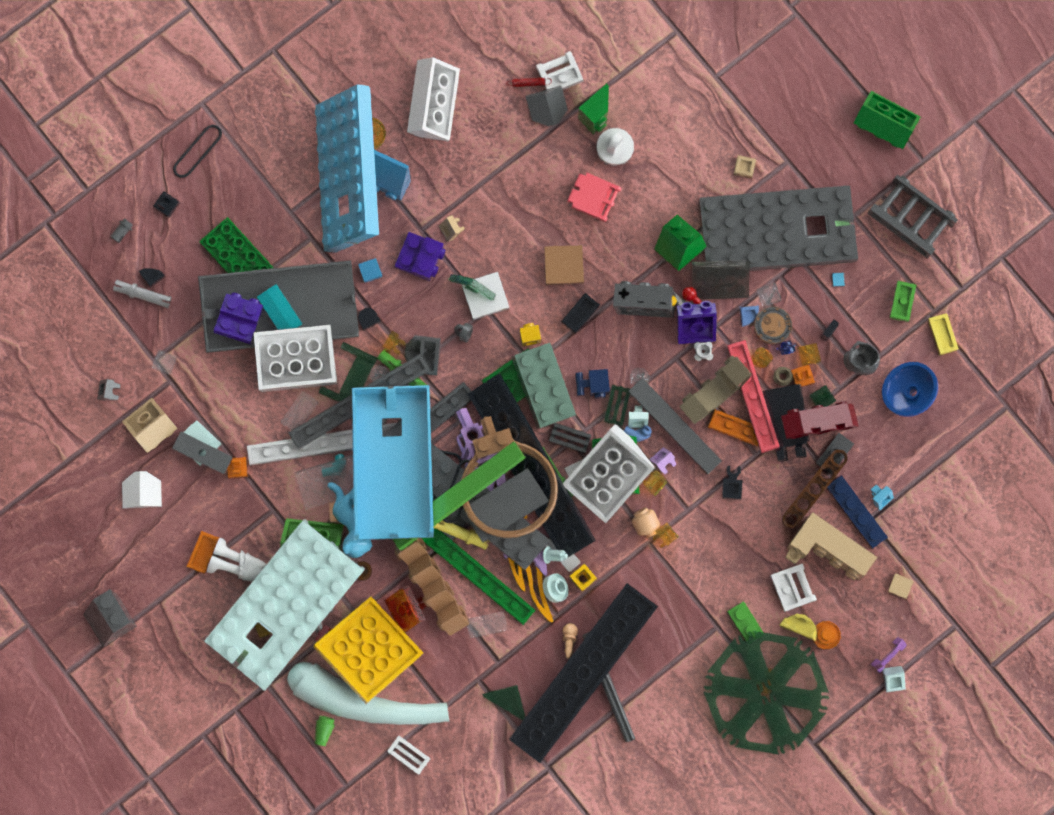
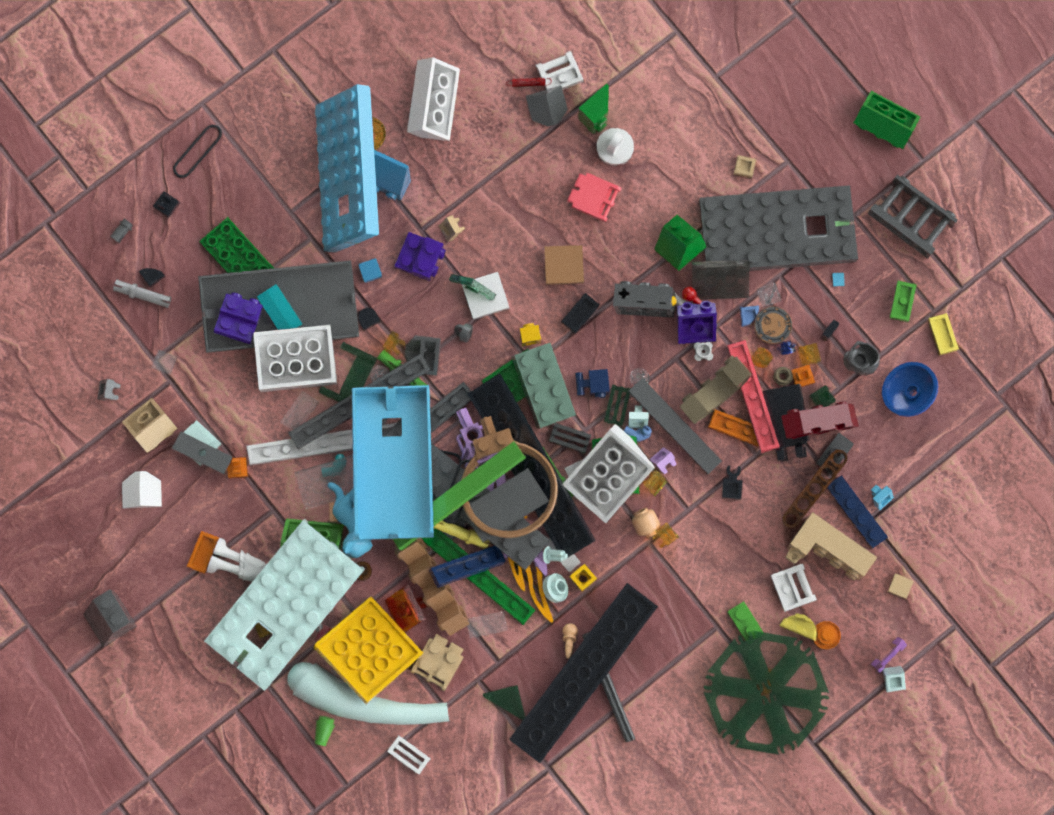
(439, 661): none -> tan plate
(467, 566): none -> dark blue plate

